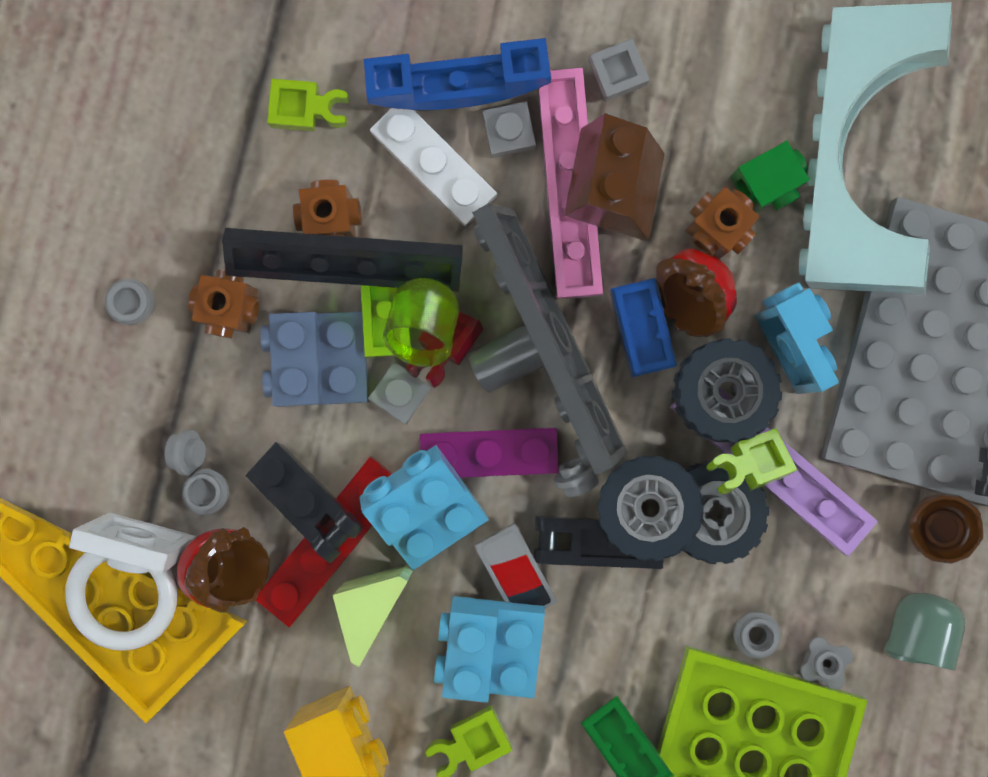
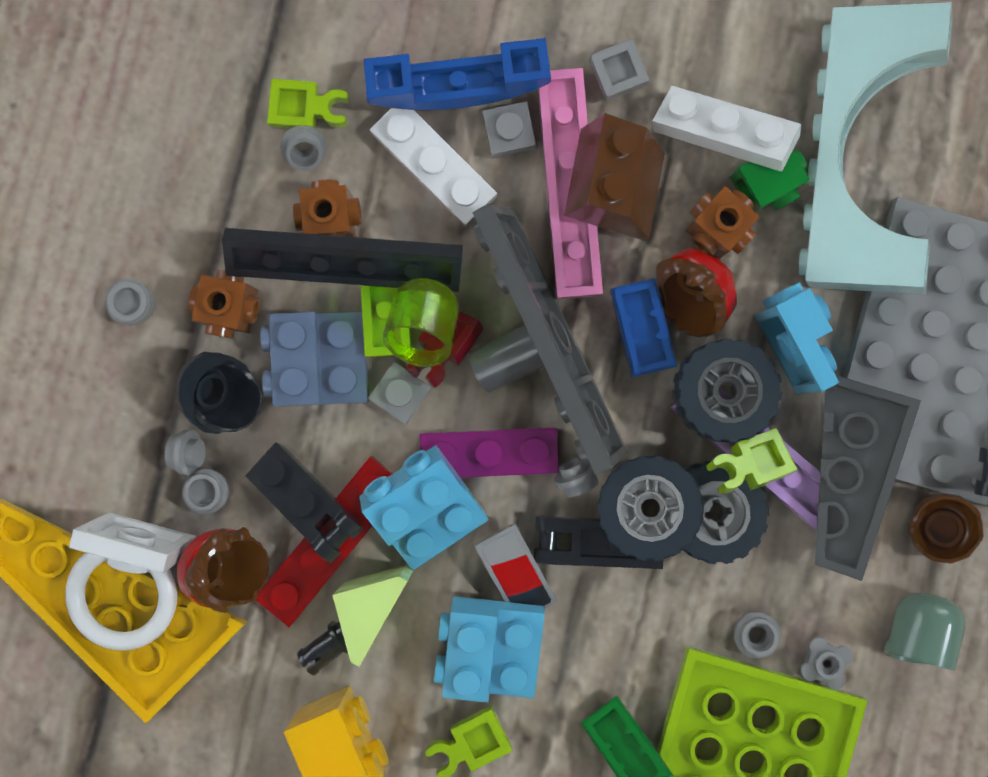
(218, 393): none -> black piece
(303, 159): none -> light grey plate
(323, 649): none -> black pin
(727, 128): none -> white plate
(859, 464): none -> dark grey wing

